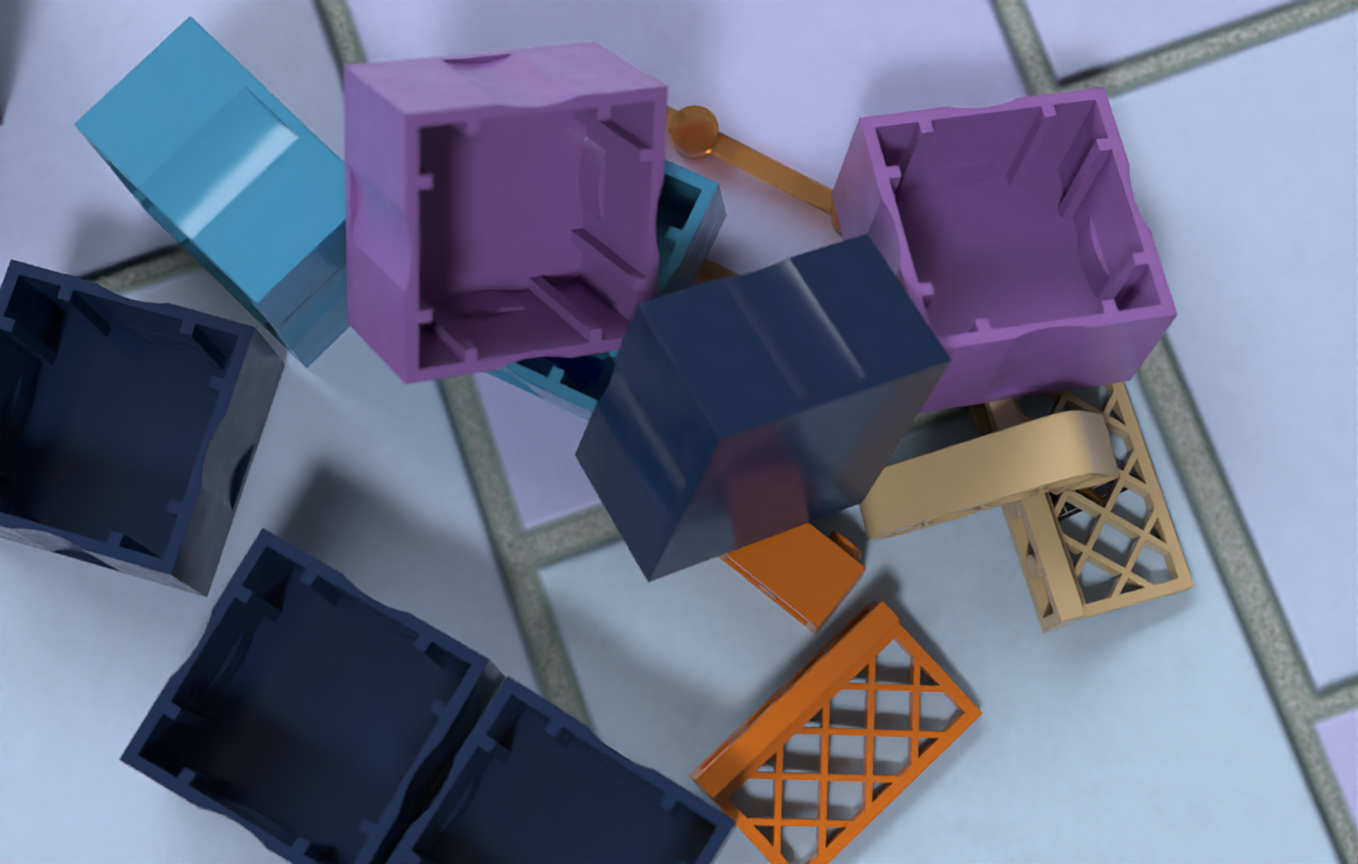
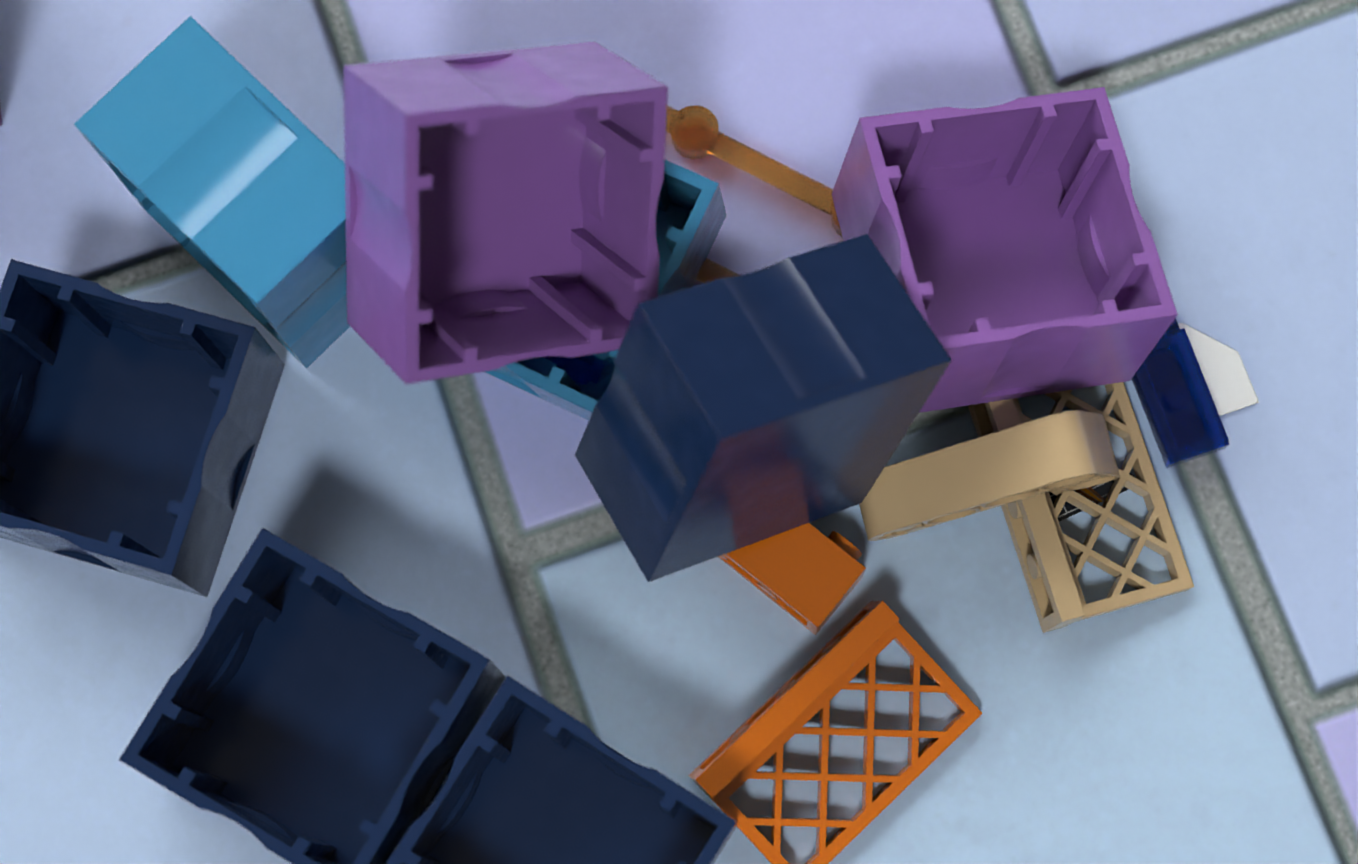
(1178, 401): none -> clear blue hinge
(1222, 372): none -> white sticker

